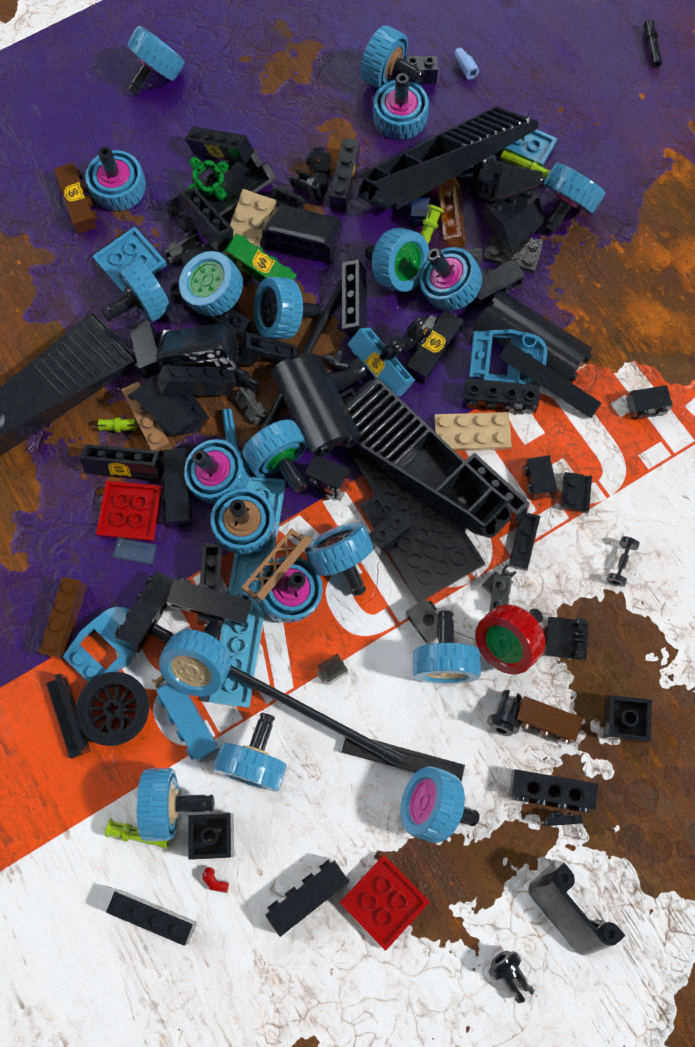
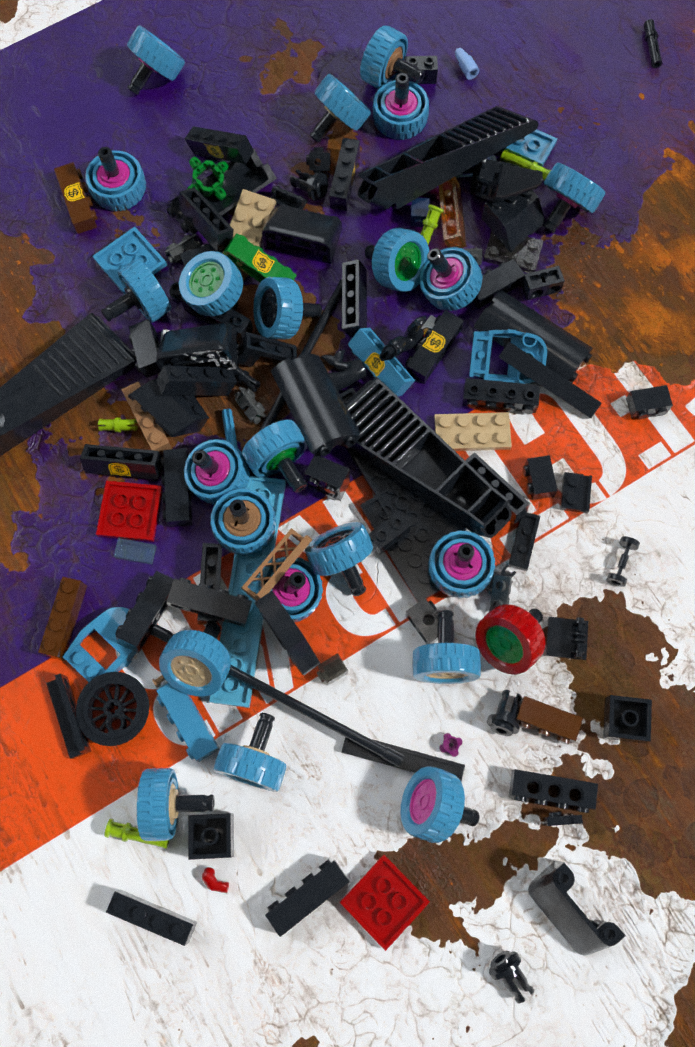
(287, 633): none -> black piece
(340, 106): none -> dark azure wheel
(444, 747): none -> magenta plate
(461, 564): none -> dark azure wheel
(542, 282): none -> black brick

